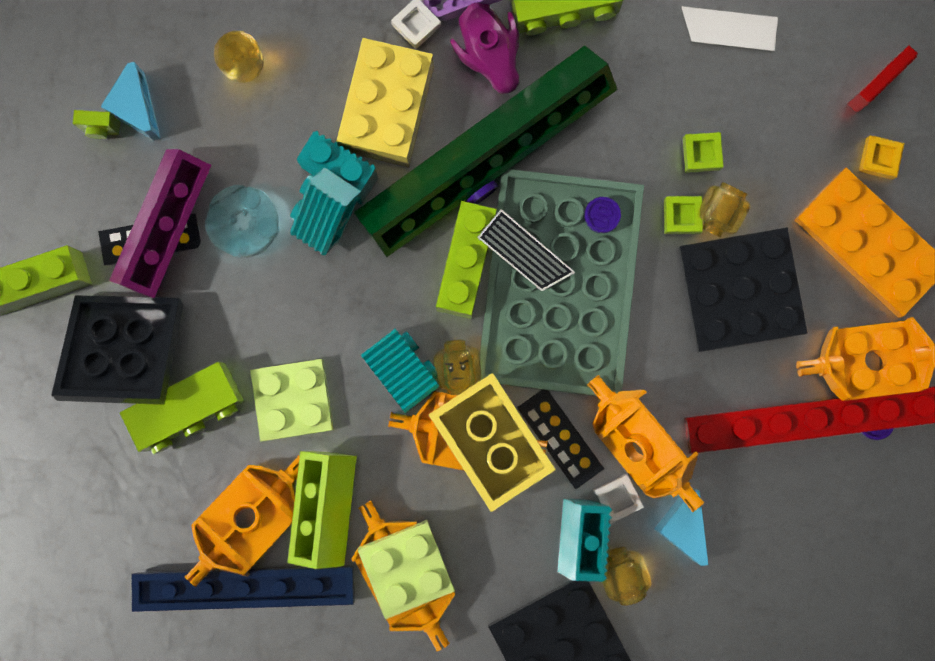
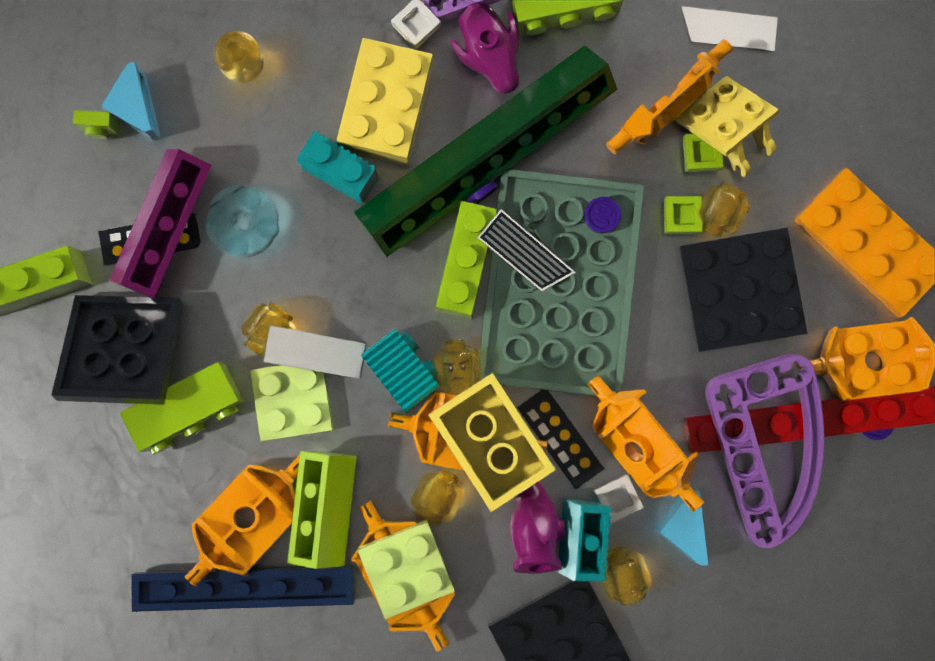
(258, 323): none -> clear yellow head
(314, 352): none -> white sticker
(323, 210): teal brick -> none
(437, 497): none -> clear yellow head
(535, 532): none -> magenta animal
(666, 109): none -> light orange plate
(728, 117): none -> light yellow plate
(746, 442): none -> medium lavender beam
(881, 157): yellow tile -> none
(883, 79): red tile -> none

